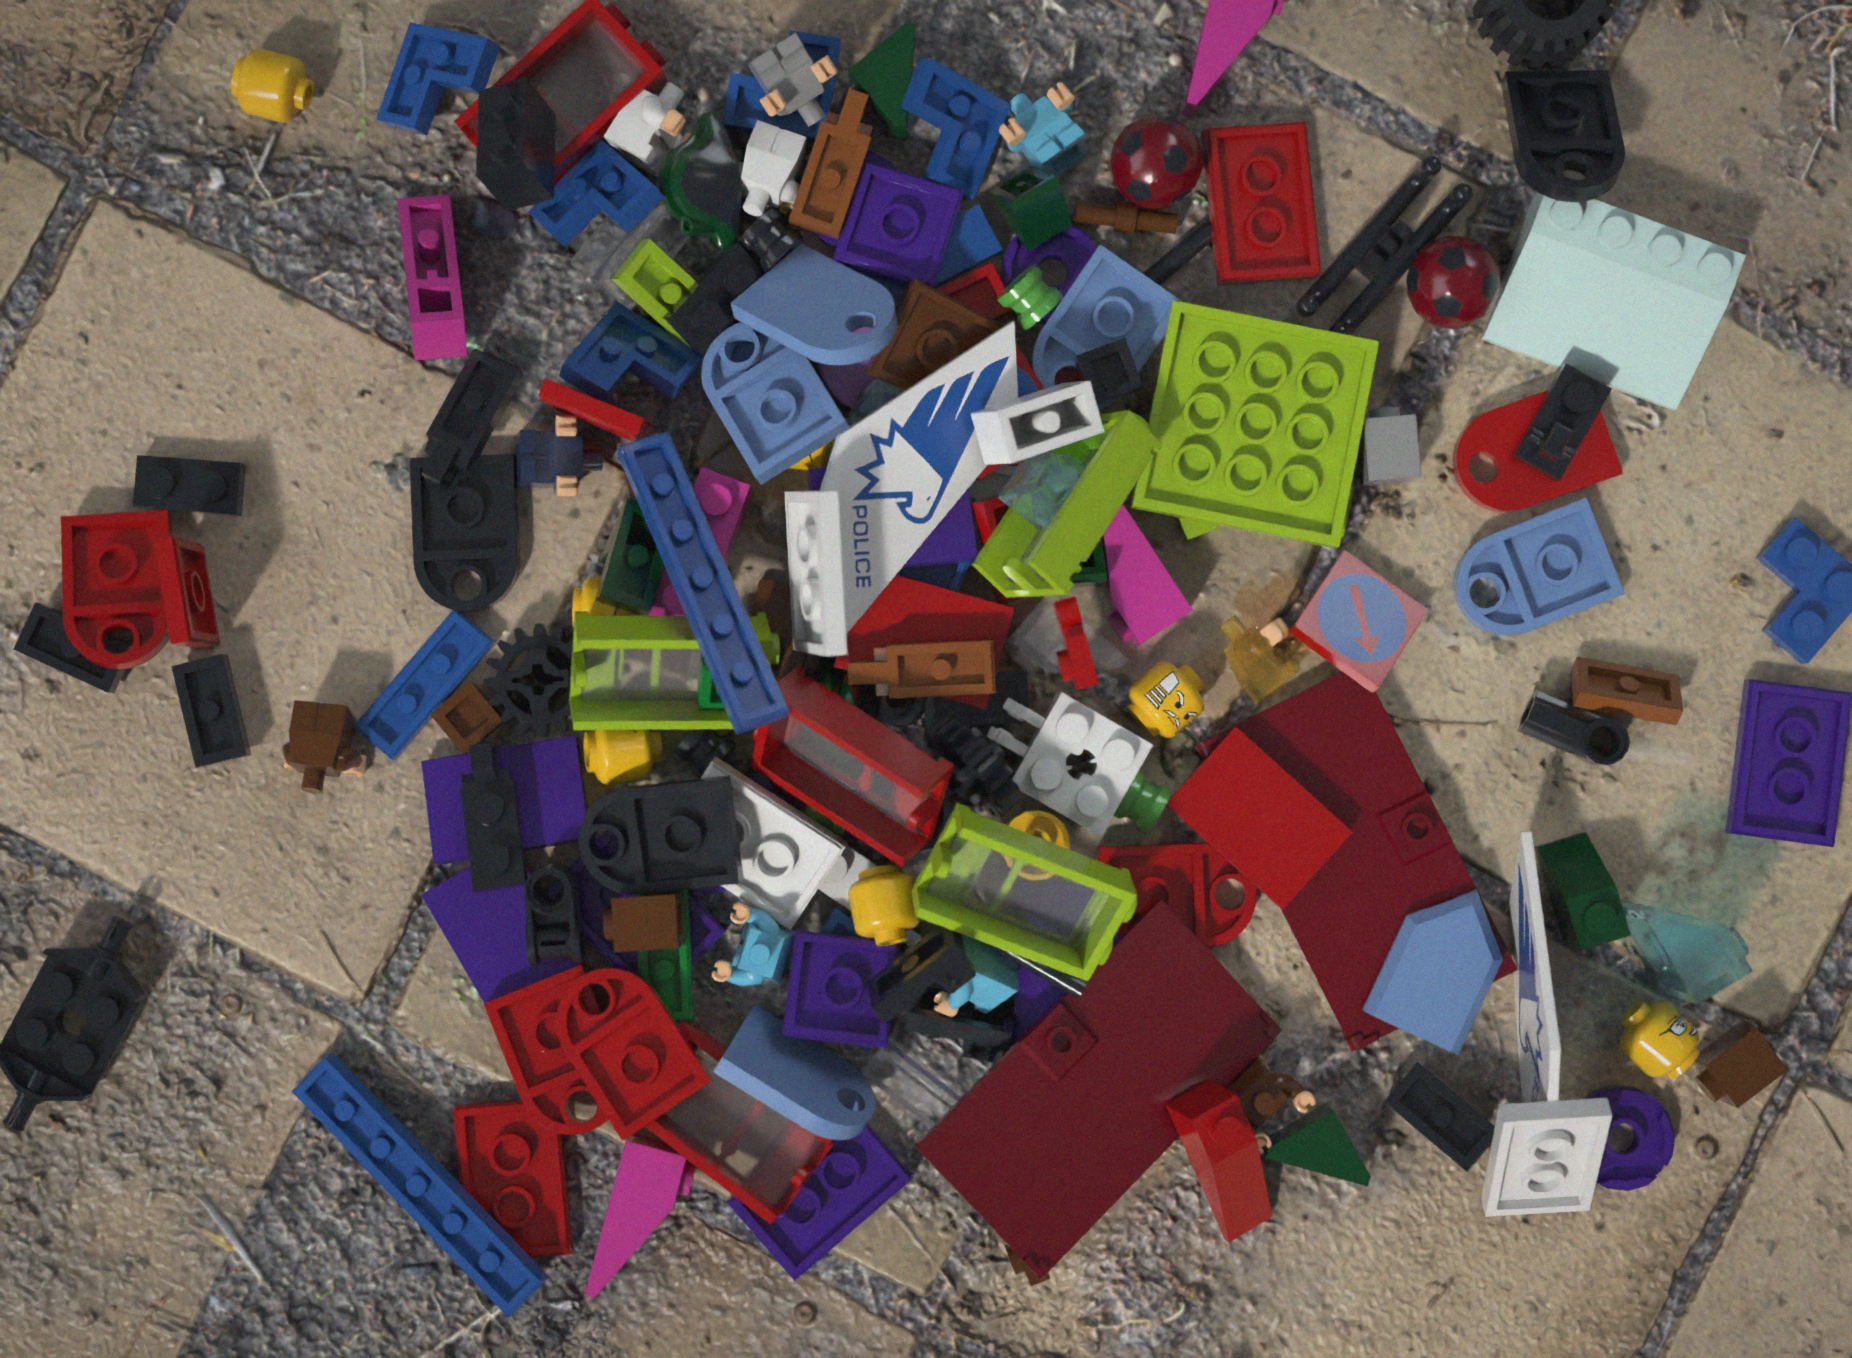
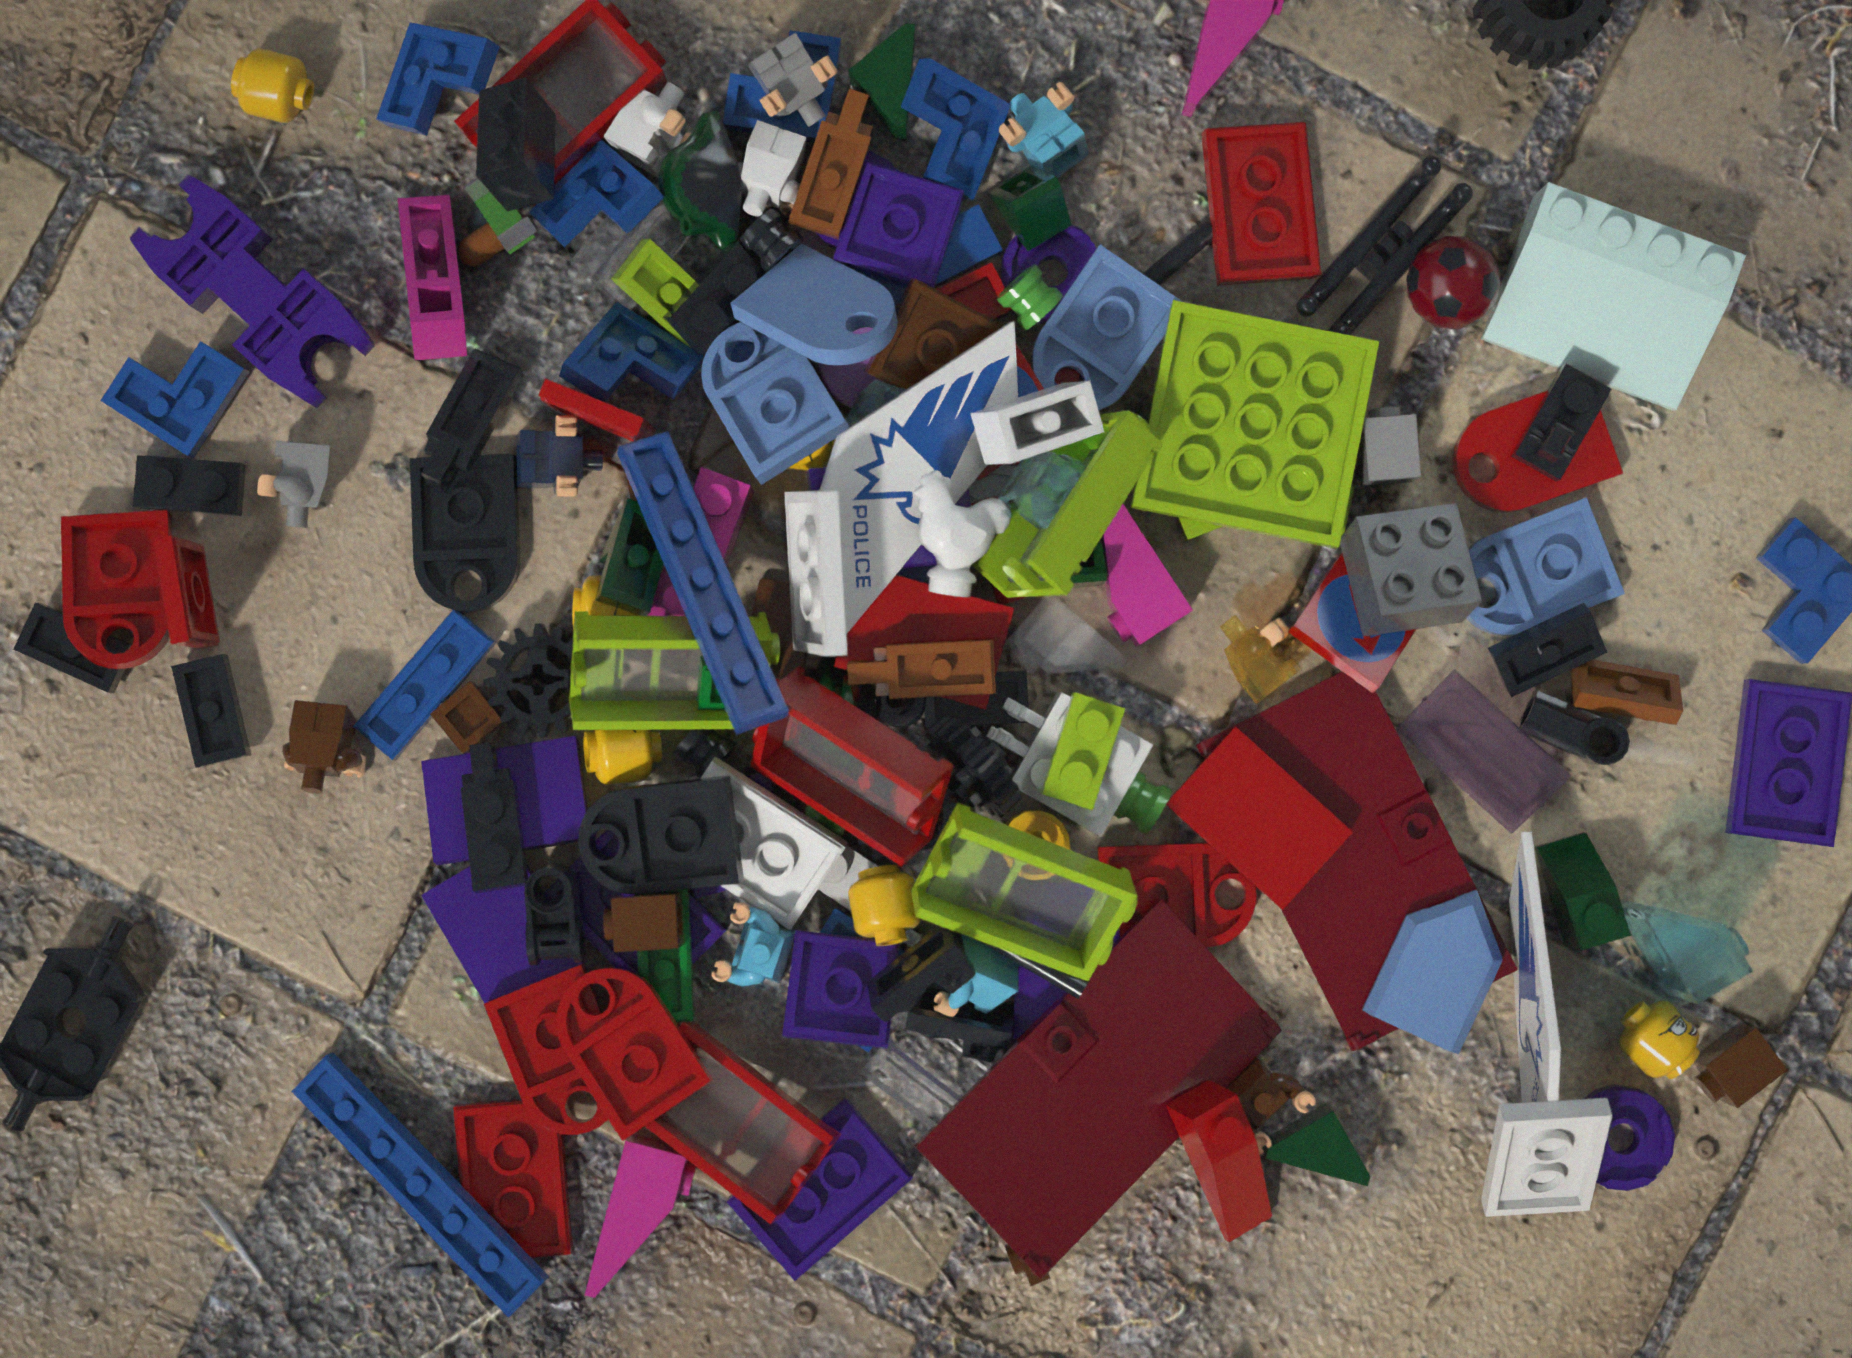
(182, 410): none -> blue plate
(221, 262): none -> dark purple piece
(300, 480): none -> light grey piece
(501, 231): none -> piece
(797, 1078): medium blue tile -> none
(956, 533): none -> white animal
(1076, 659): red plate -> none
(1082, 751): none -> lime plate
(1109, 371): black plate -> none
(1125, 217): reddish brown bar -> none
(1156, 162): dark red piece -> none
(1166, 699): yellow head -> none
(1410, 569): none -> dark grey brick
(1442, 1116): black hinge -> none
(1483, 751): none -> clear purple piece
(1547, 649): none -> black plate
(1563, 125): black tile -> none

